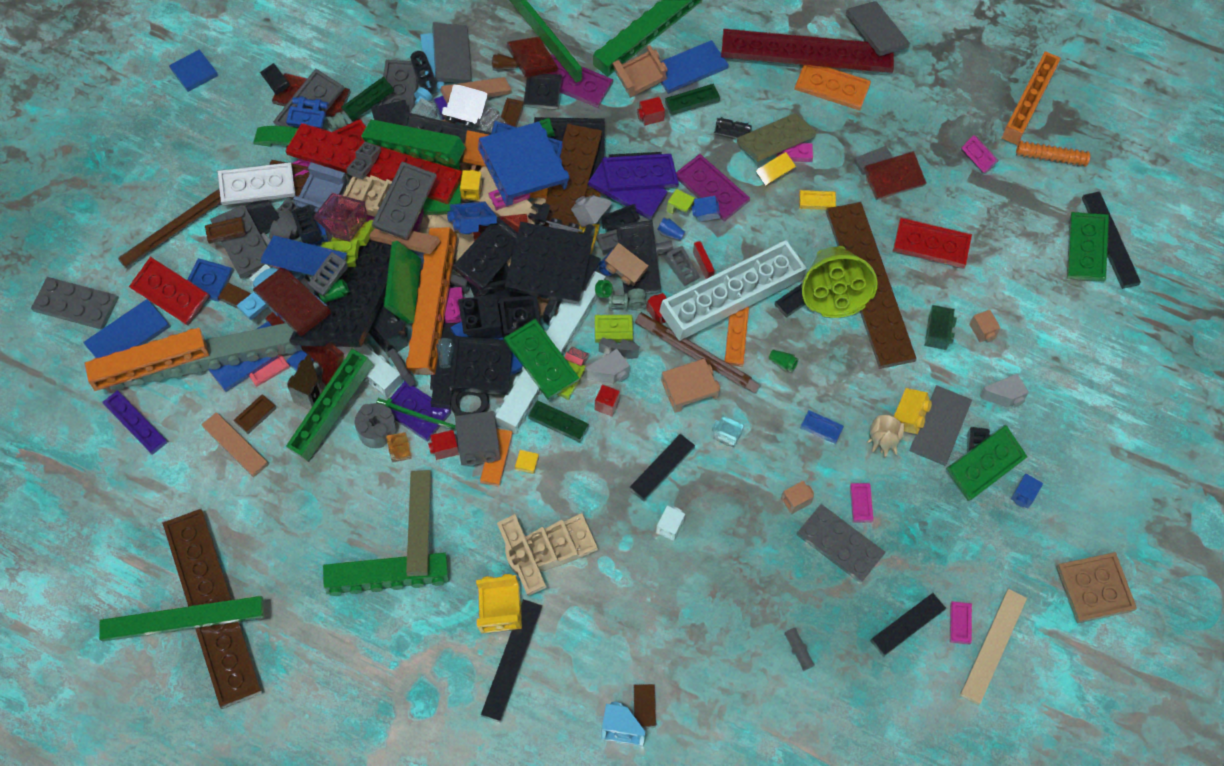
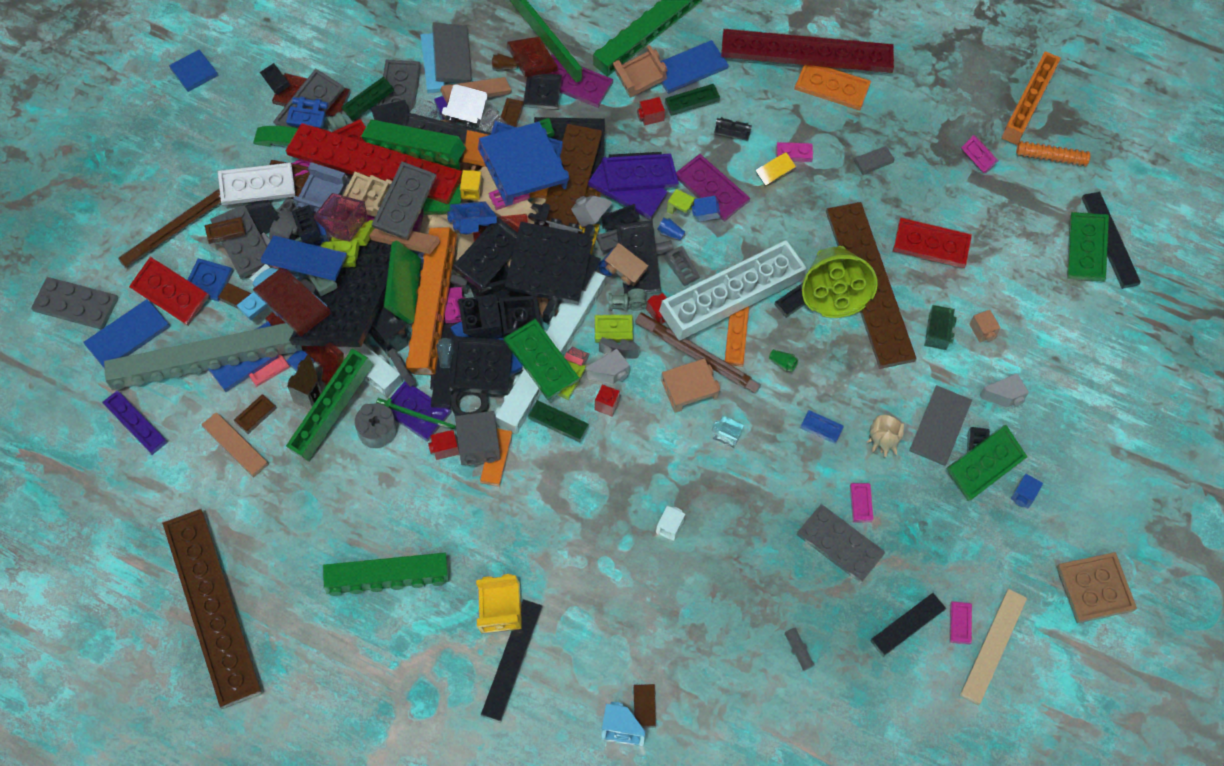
(146, 359): orange brick -> none
(181, 618): green tile -> none
(328, 264): dark grey slope -> none
(337, 291): green cone -> none
(364, 160): dark grey slope -> none
(398, 447): clear orange panel -> none
(418, 523): olive tile -> none
(422, 93): medium azure tile -> none
(424, 66): black beam -> none
(526, 461): yellow tile -> none
(544, 548): tan slope -> none
(603, 288): green tile -> none
(662, 467): black tile -> none
(703, 260): red tile -> none
(776, 137): olive plate -> none
(797, 497): nougat brick -> none
(816, 199): yellow tile -> none
(877, 28): dark grey tile -> none
(895, 175): clear red tile -> none
(913, 409): yellow brick -> none

